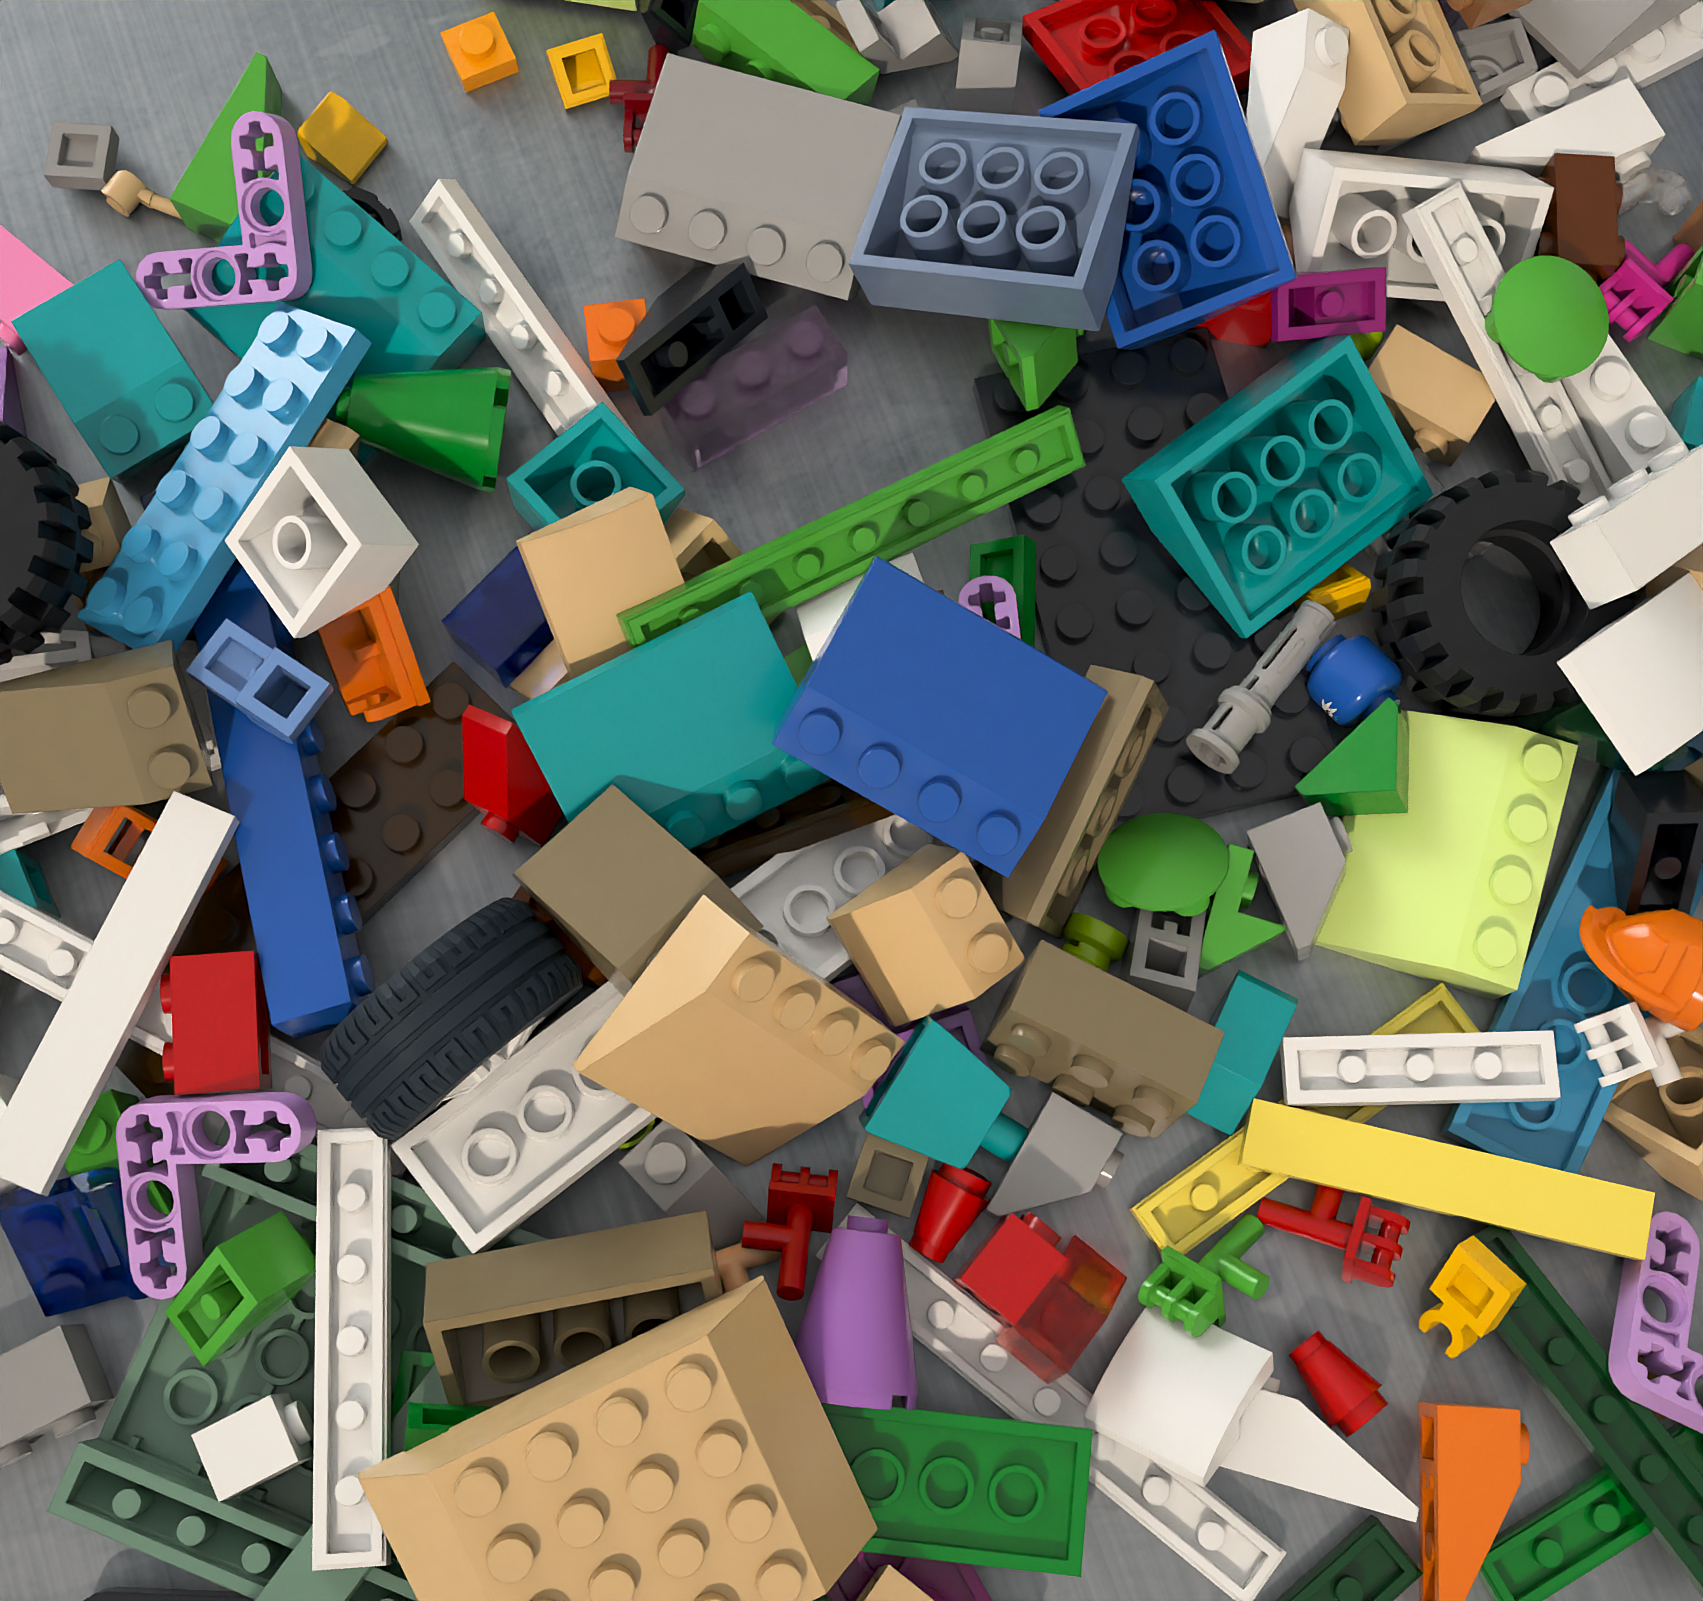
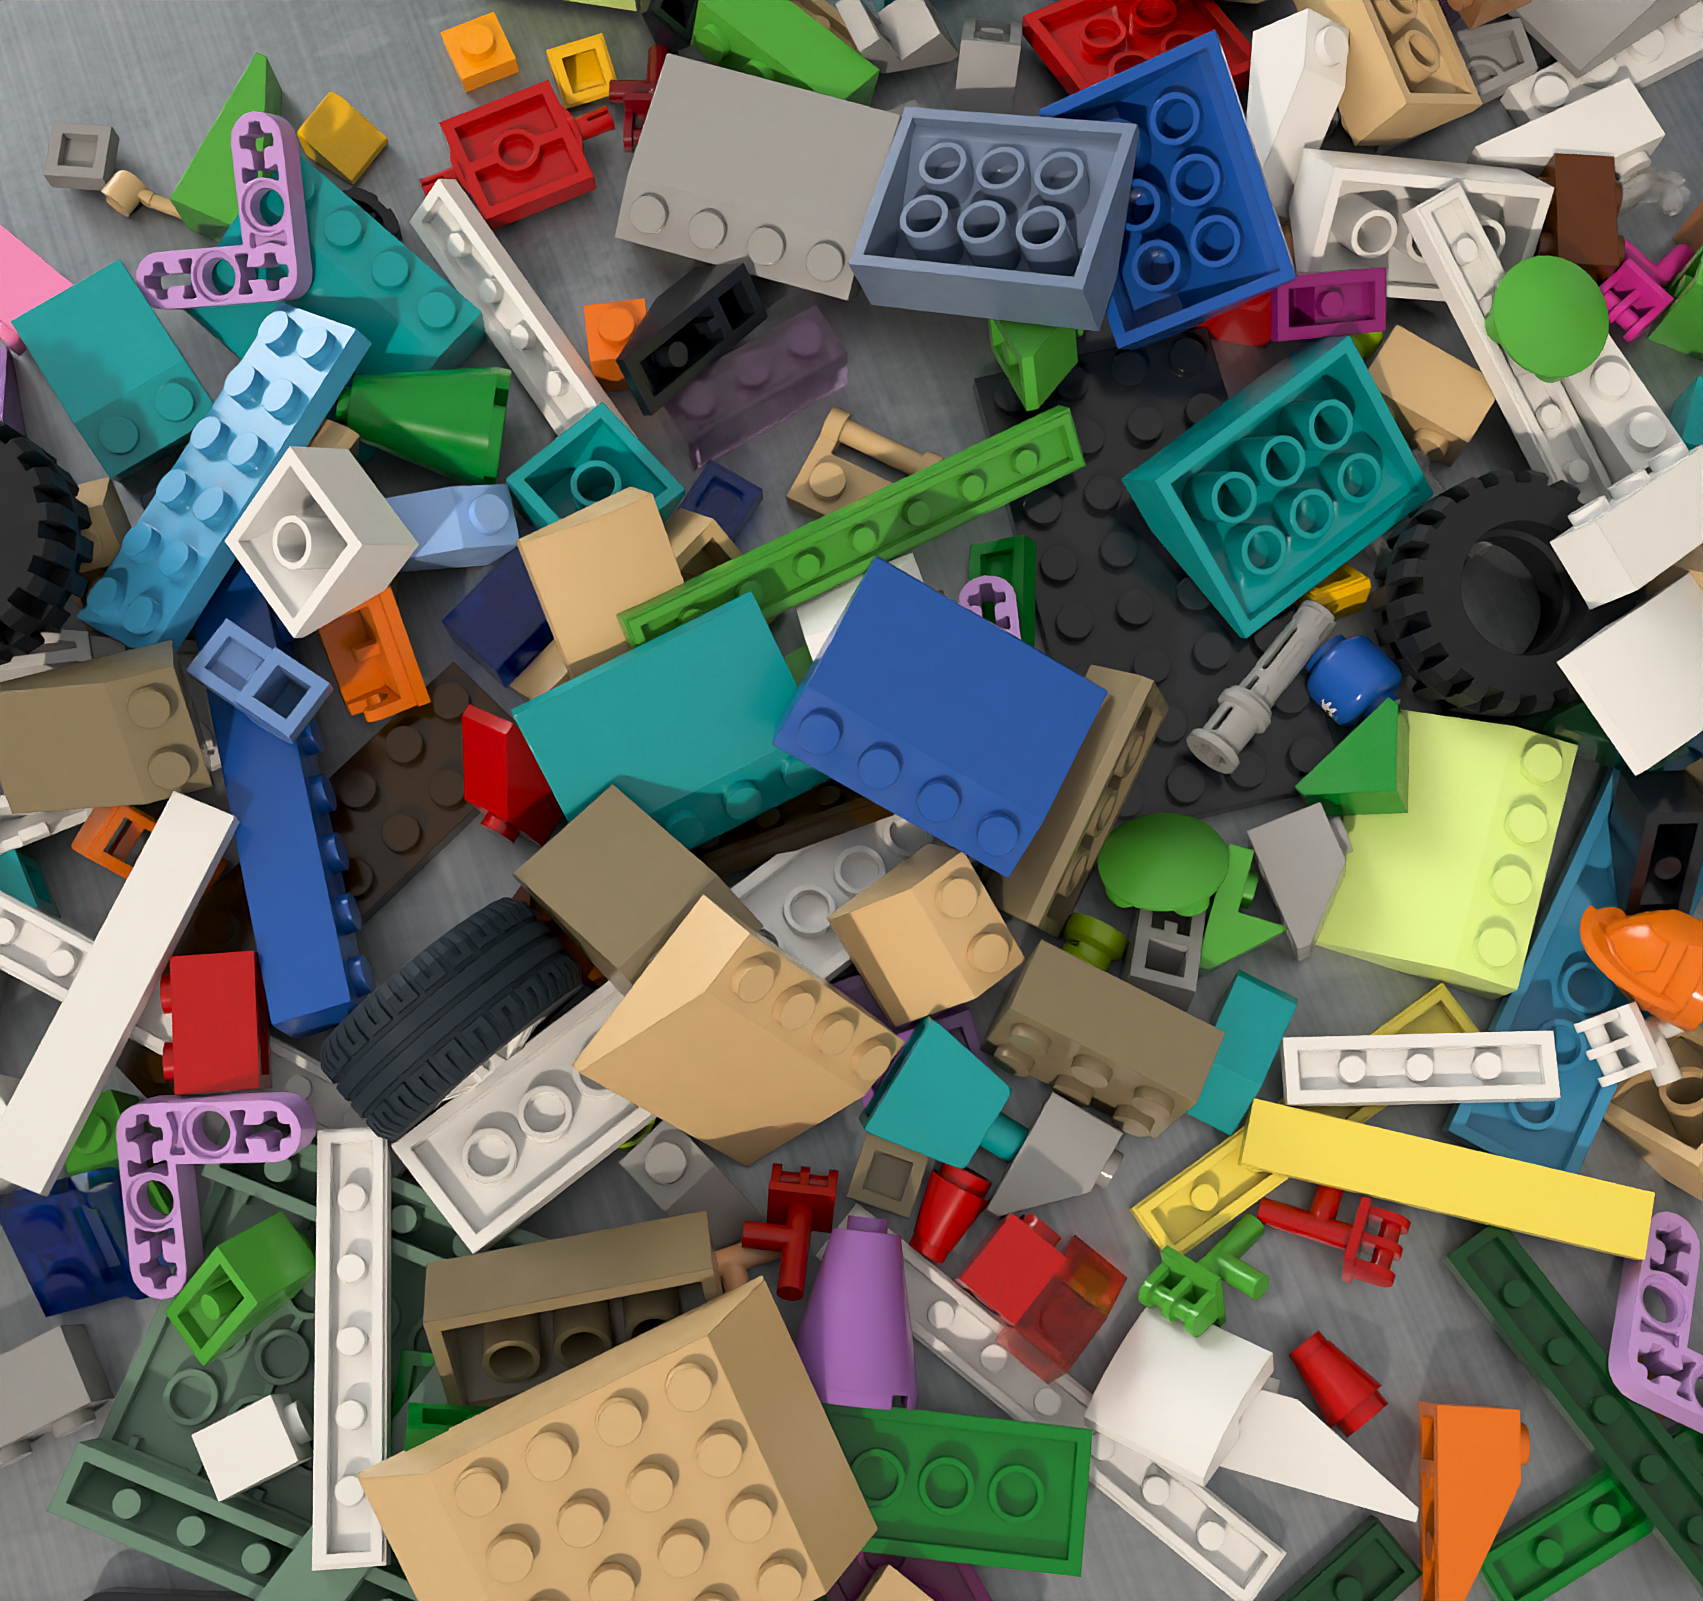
(457, 525): none -> light blue slope
(520, 154): none -> red plate
(724, 498): none -> clear blue plate
(832, 482): none -> tan plate
(1474, 1295): yellow plate -> none

